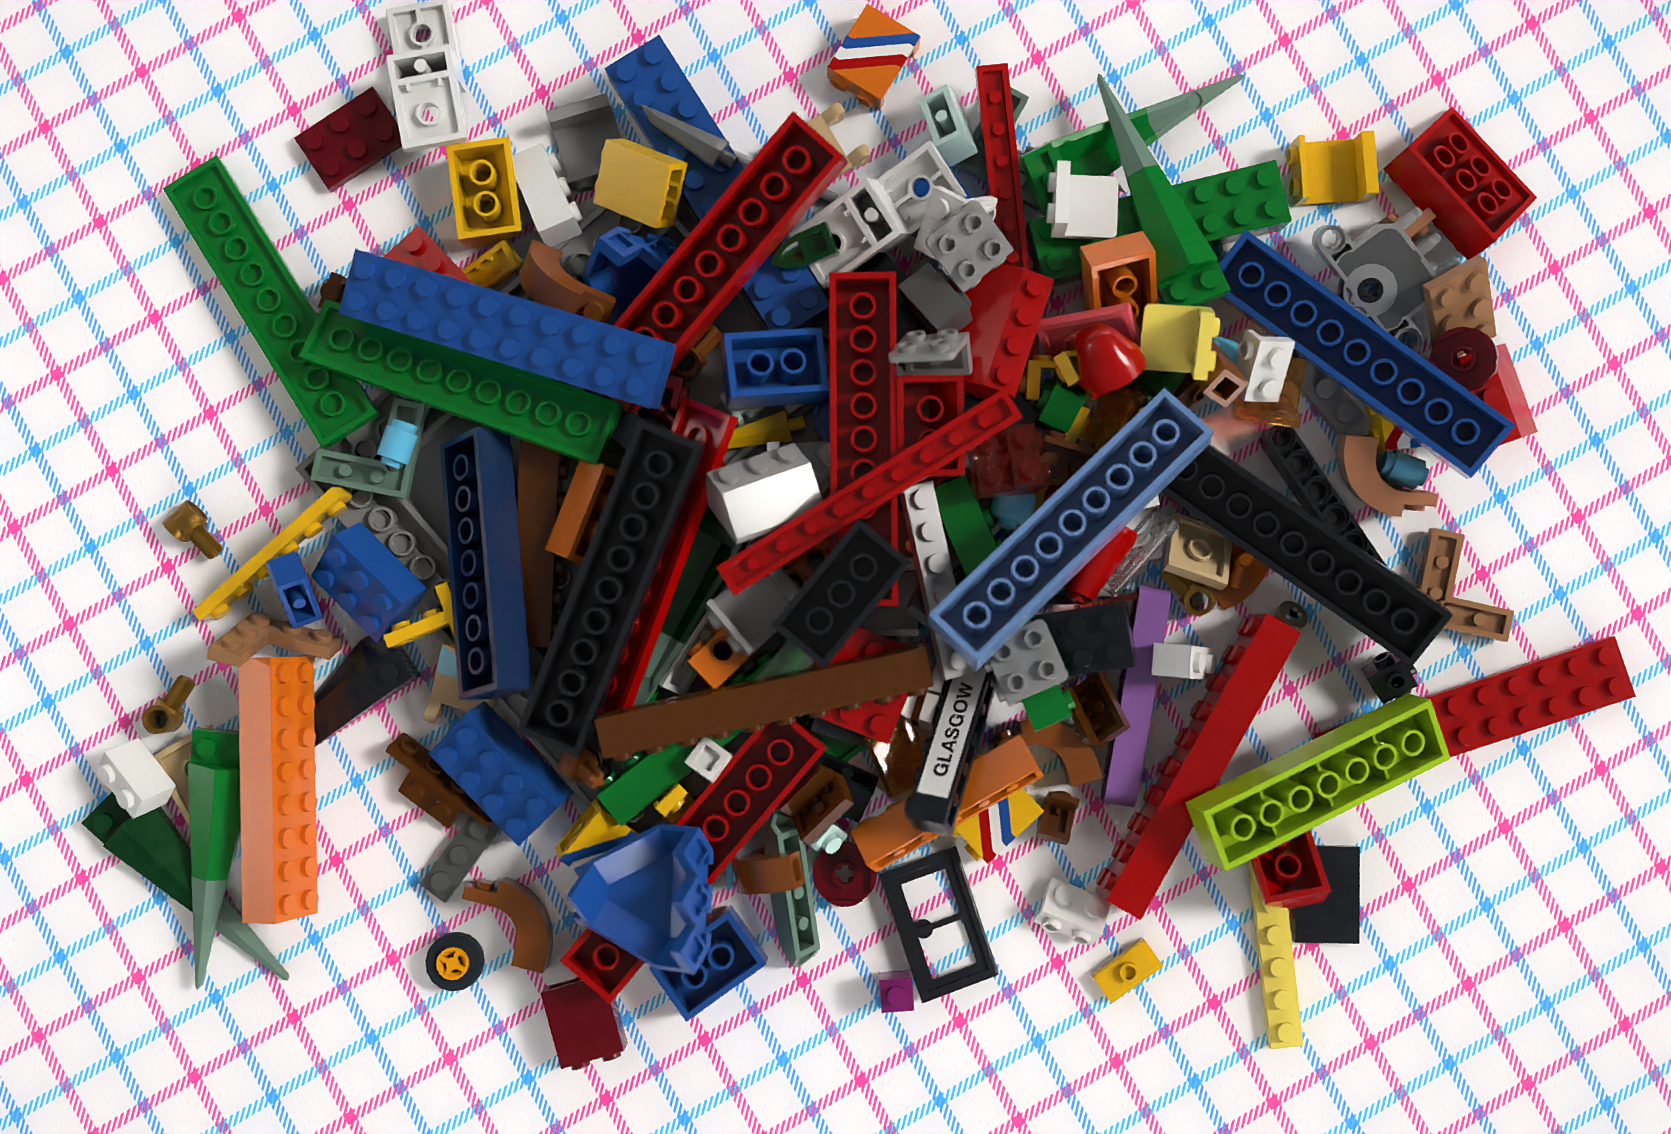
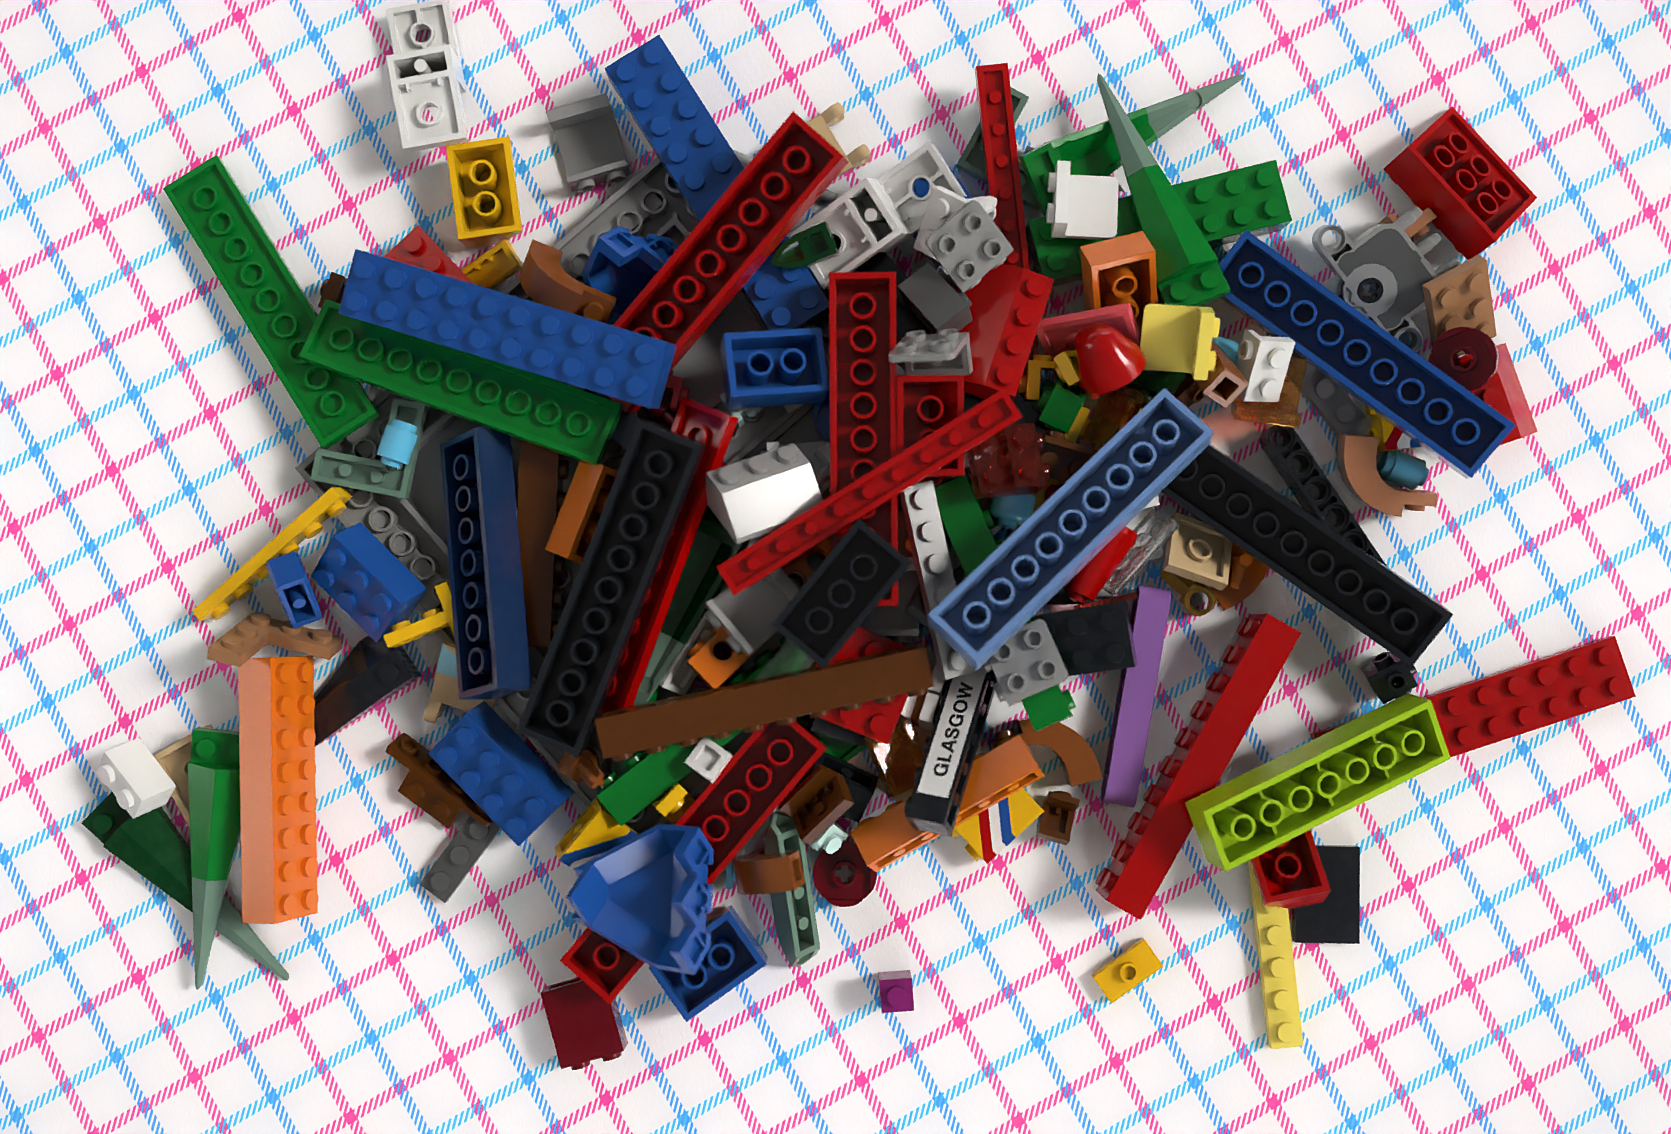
(171, 705): pearl gold axle -> none
(190, 524): pearl gold axle -> none
(350, 139): dark red plate -> none
(446, 970): black wheel -> none
(527, 914): dark orange arch -> none
(546, 195): white brick -> none
(639, 182): yellow brick -> none
(699, 352): dark orange axle -> none
(700, 143): dark grey bar -> none
(768, 429): yellow bar -> none
(872, 57): panel -> none
(911, 932): black door -> none
(948, 125): light aqua brick -> none
(1072, 912): white bracket -> none
(1097, 711): reddish brown bracket -> none
(1183, 661): white brick -> none
(1291, 614): dark tan tile -> none
(1333, 170): yellow panel -> none
(1438, 580): medium nougat plate -> none

